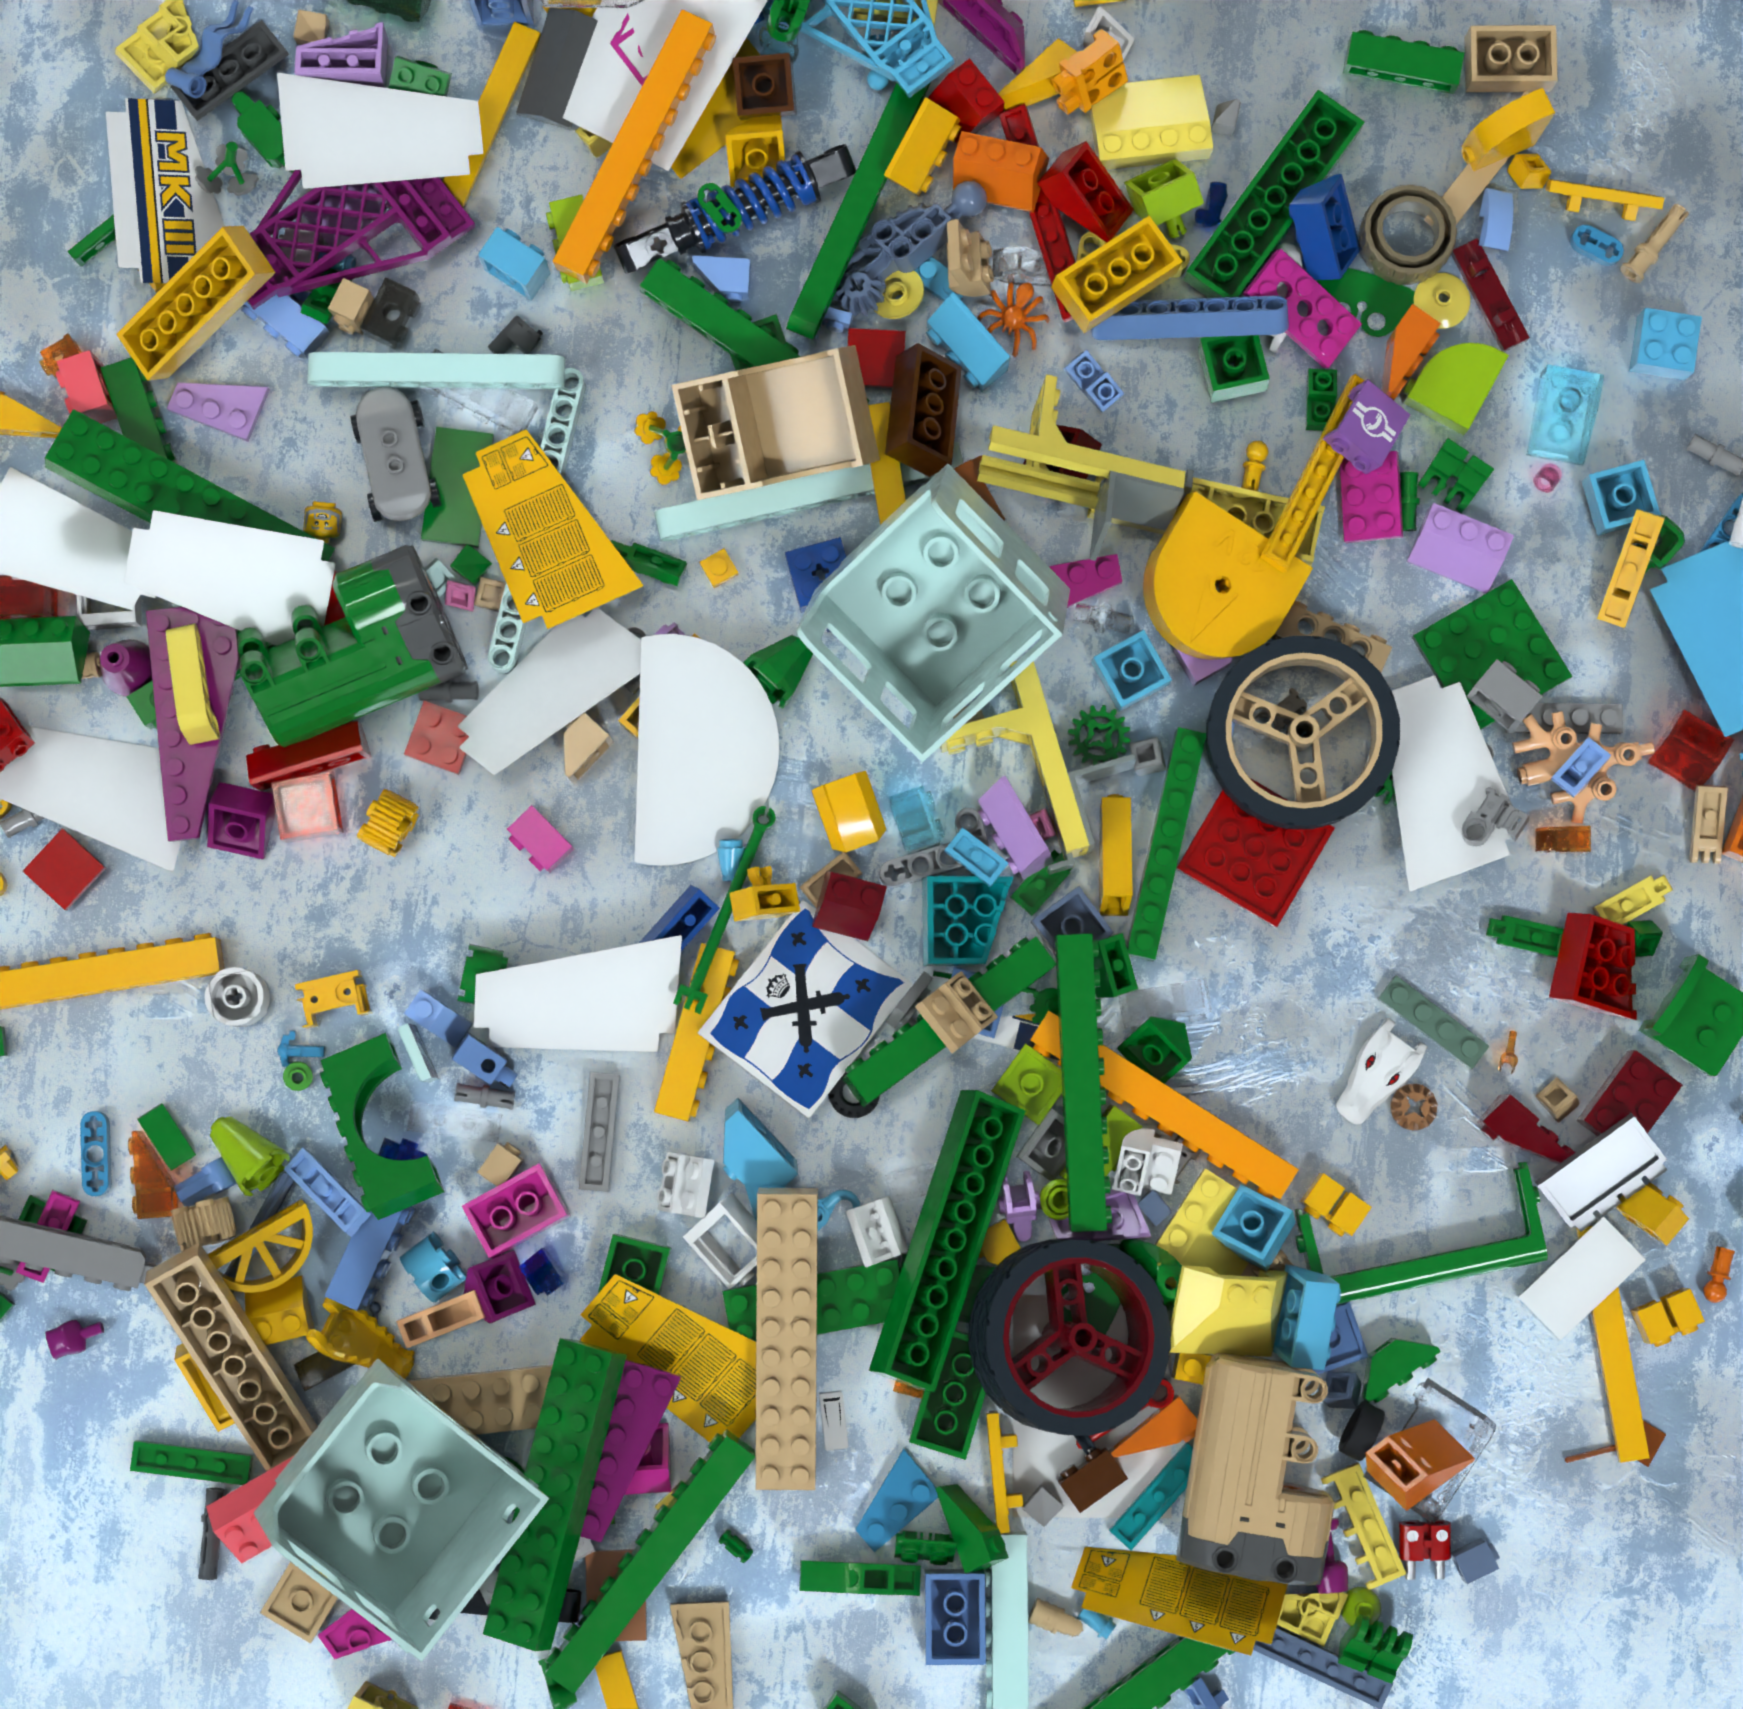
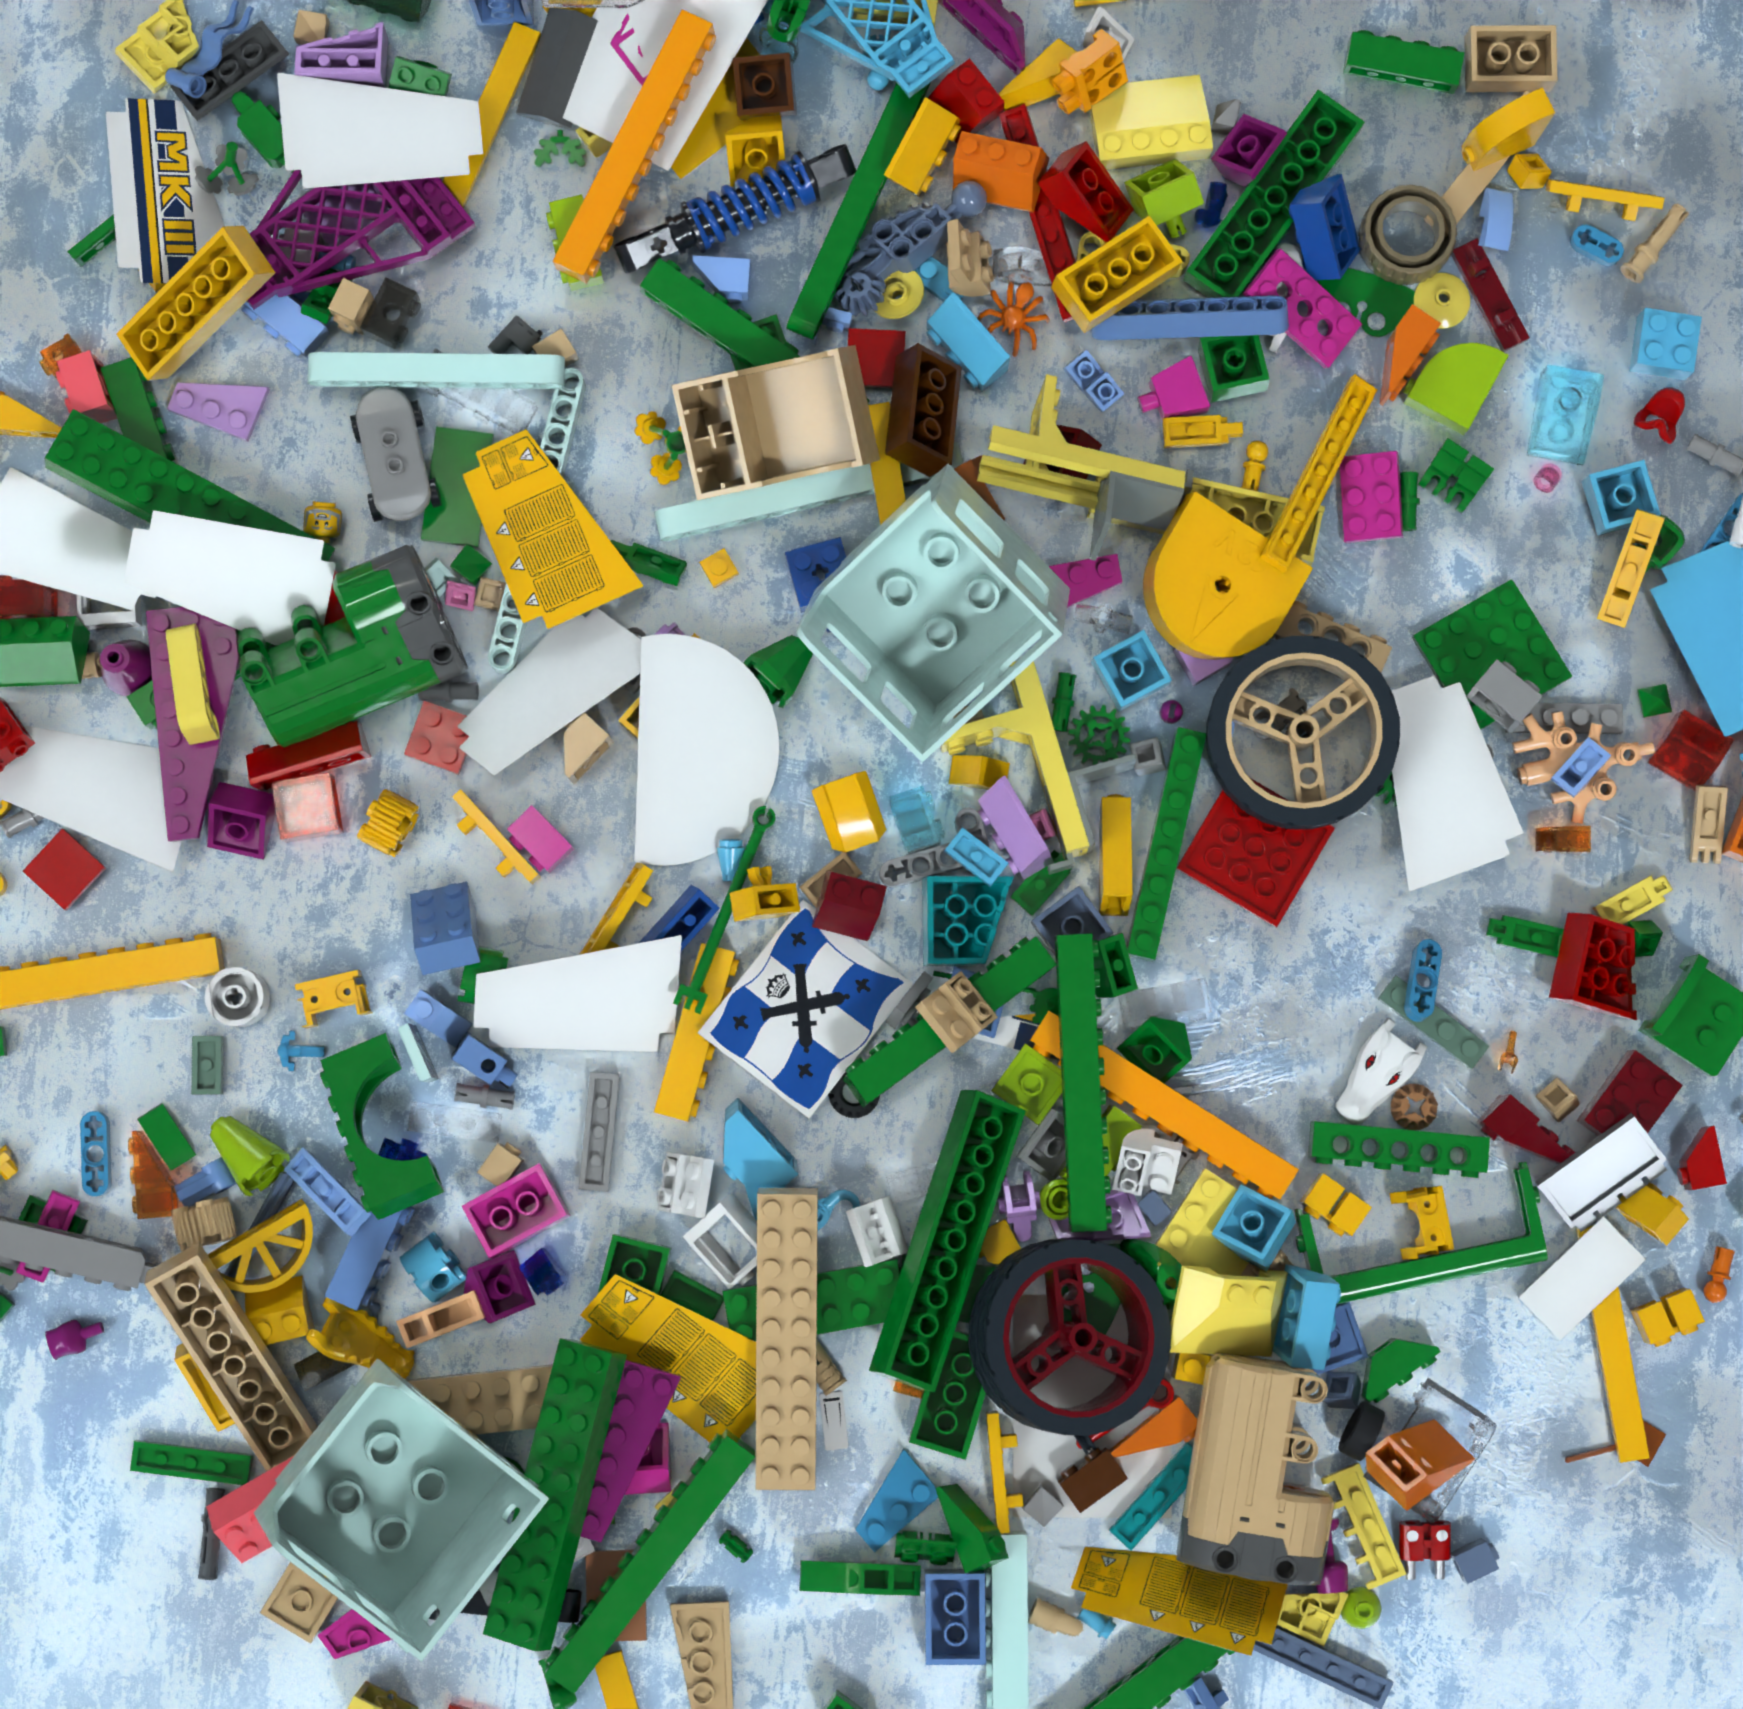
(207, 1065): none -> sand green plate
(302, 1068): bright green plate -> none
(444, 928): none -> medium blue brick
(513, 857): none -> yellow hinge
(514, 262): medium azure brick -> none
(557, 345): none -> tan brick
(569, 146): none -> green animal
(619, 908): none -> yellow hinge
(692, 1295): none -> green tile
(725, 204): green beam -> none
(827, 1374): none -> tan hinge
(976, 771): none -> yellow slope
(1063, 701): none -> green pin
(1164, 712): none -> magenta hinge
(1176, 392): none -> dark pink torso
(1199, 431): none -> yellow hinge
(1247, 149): none -> magenta slope
(1320, 397): green slope -> none
(1364, 1646): green legs -> none
(1368, 427): medium lavender panel -> none
(1432, 971): none -> dark azure beam
(1433, 1220): none -> yellow piece
(1460, 548): lavender slope -> none
(1474, 1148): none -> green brick
(1496, 814): light grey piece -> none
(1654, 700): none -> green slope
(1666, 405): none -> red piece
(1702, 1162): none -> red slope

